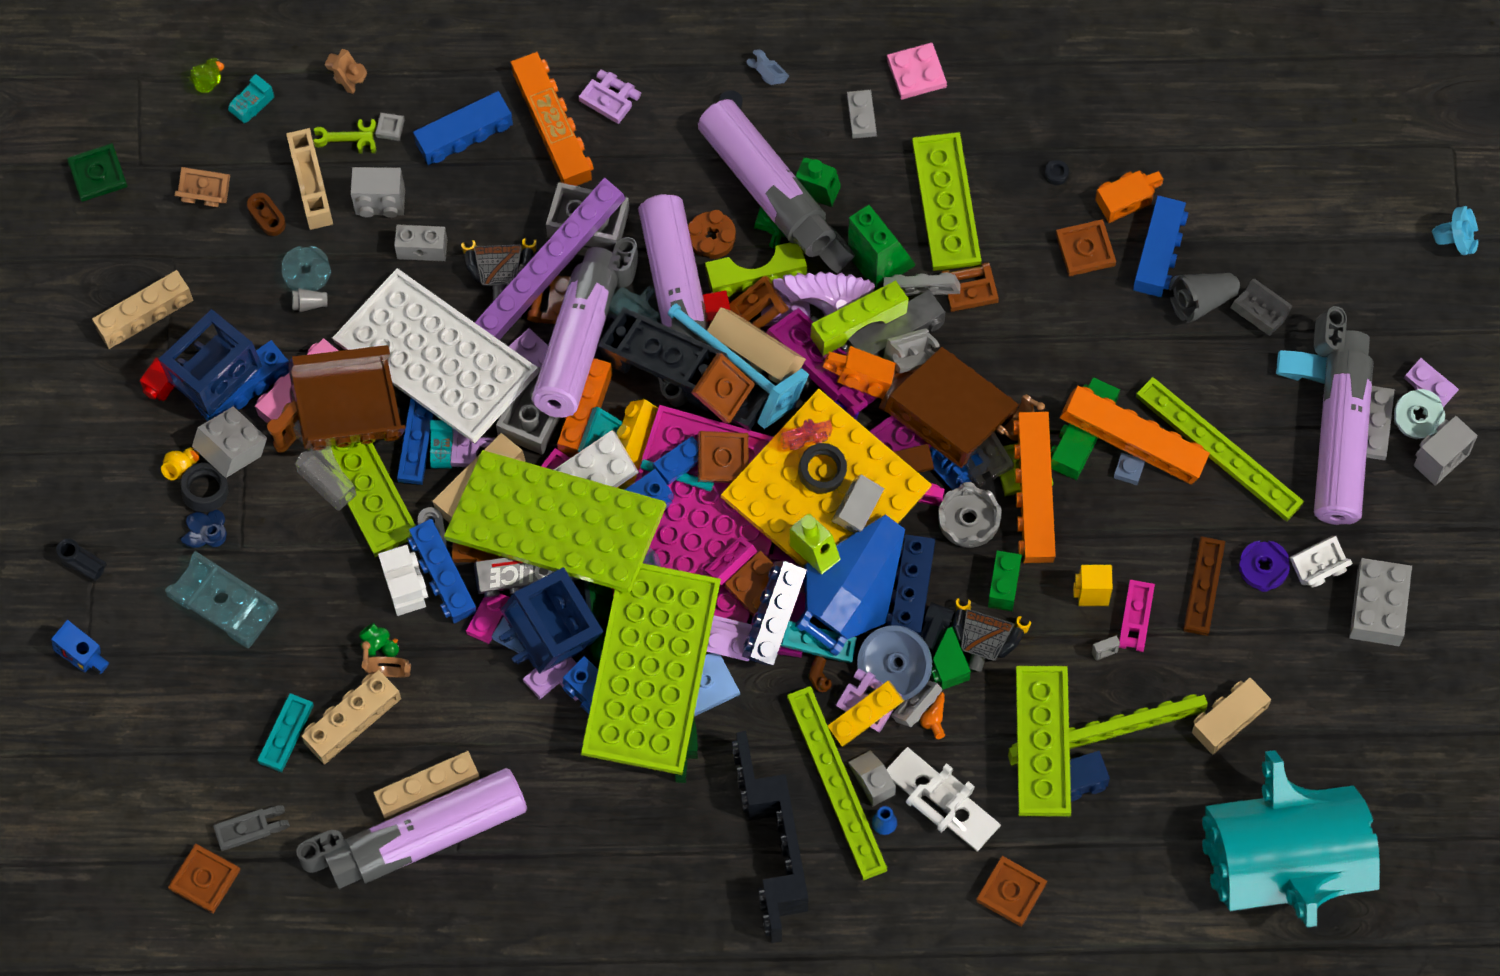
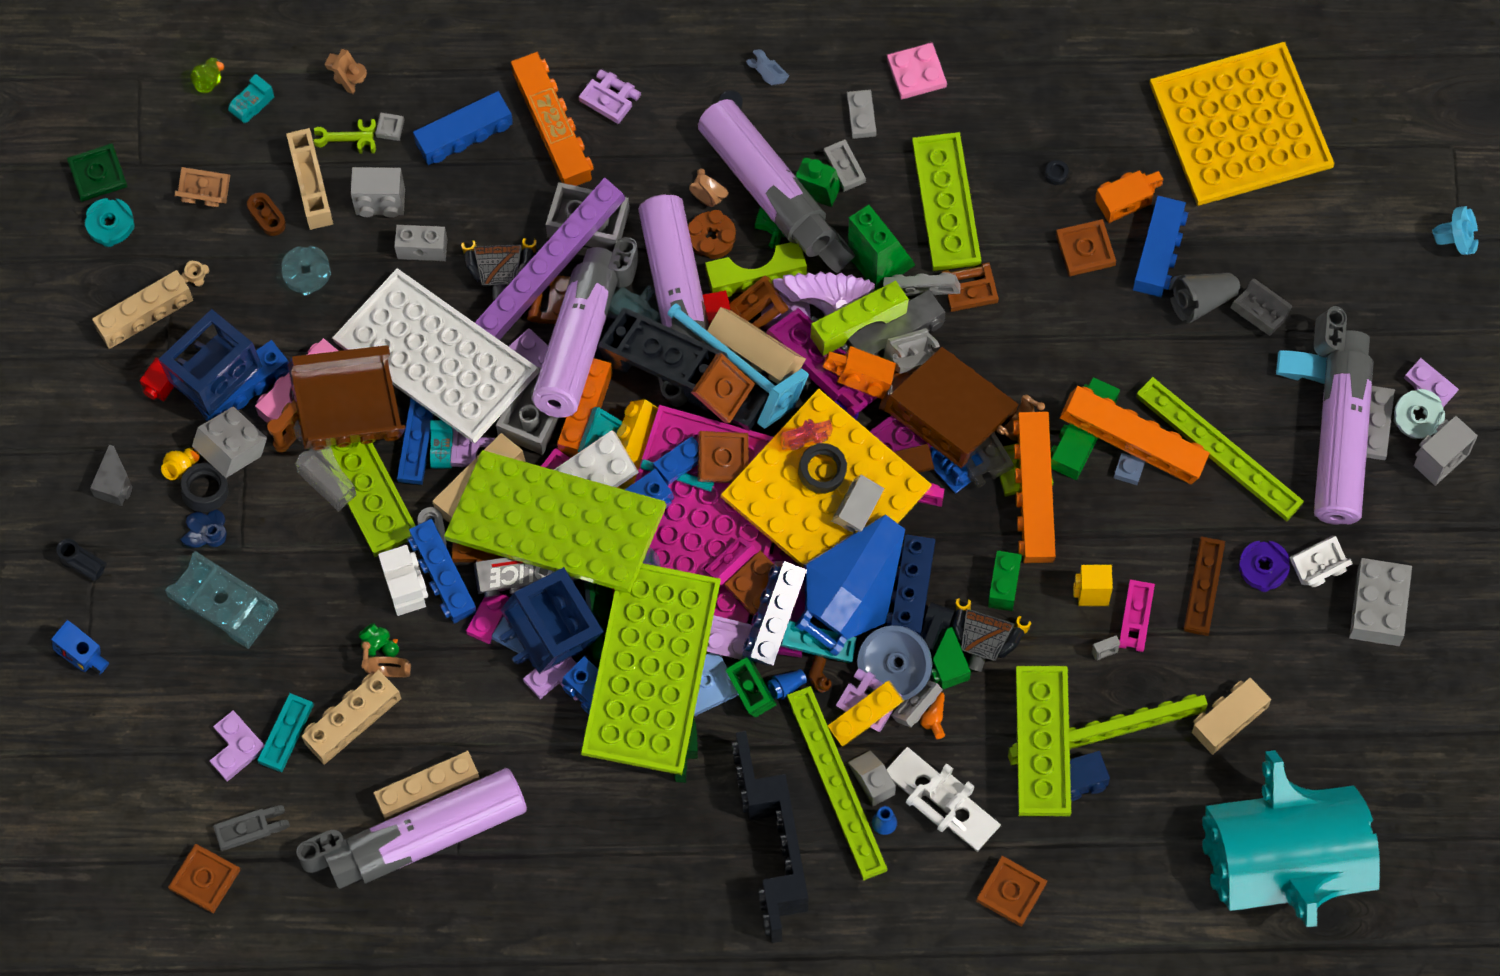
(110, 209): none -> teal plate
(111, 479): none -> flat silver slope
(194, 266): none -> tan plate
(241, 748): none -> lavender plate
(307, 300): light grey cone -> none
(707, 189): none -> medium nougat helmet
(750, 687): none -> green brick
(786, 683): none -> blue cone
(808, 538): lime torso -> none
(848, 170): none -> light grey plate
(969, 500): light grey plate -> none
(1241, 123): none -> yellow plate

